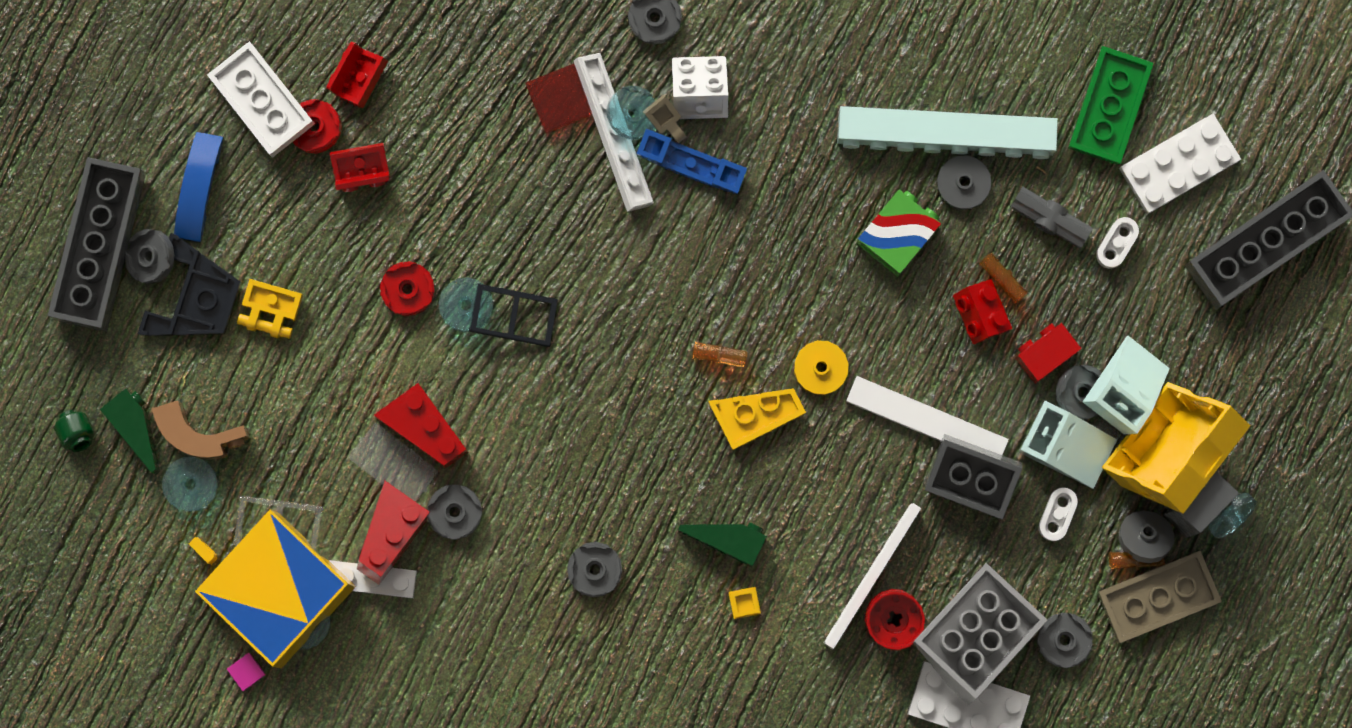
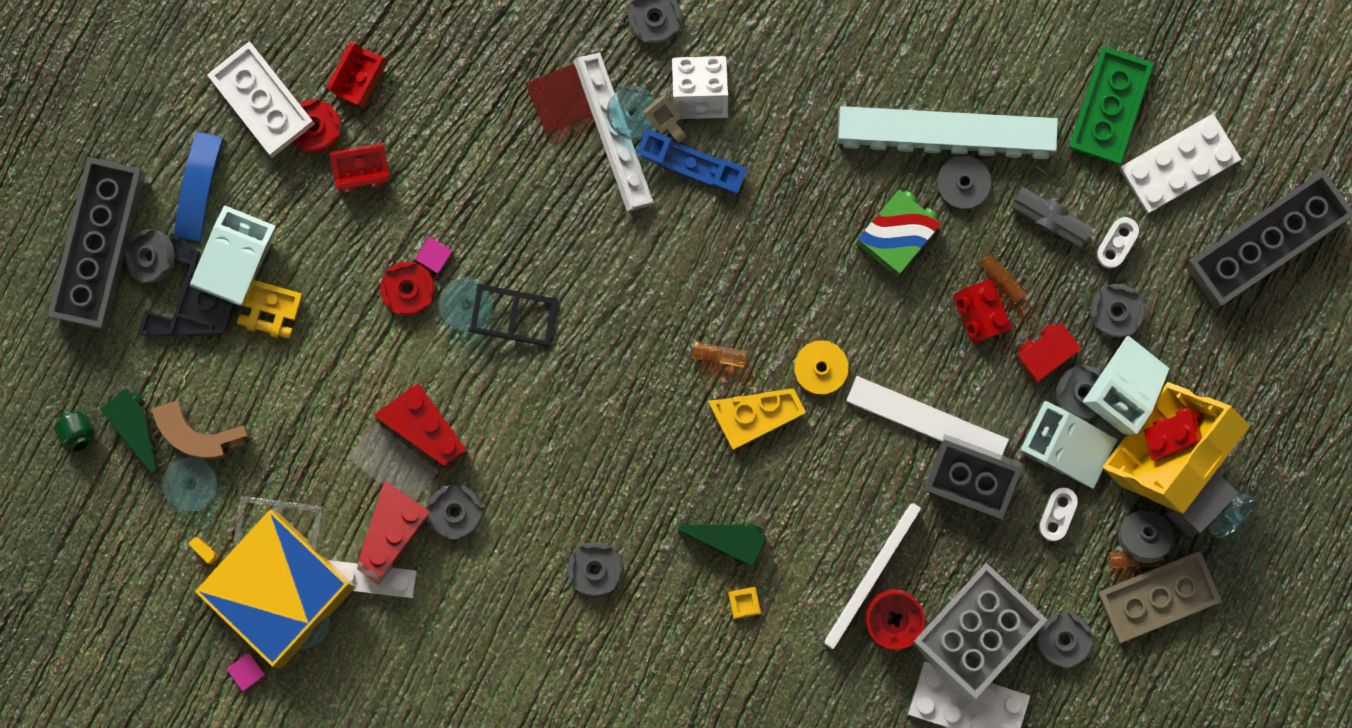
(233, 255): none -> light aqua slope
(434, 255): none -> dark pink tile
(1131, 307): none -> dark grey plate
(1173, 434): none -> red bracket

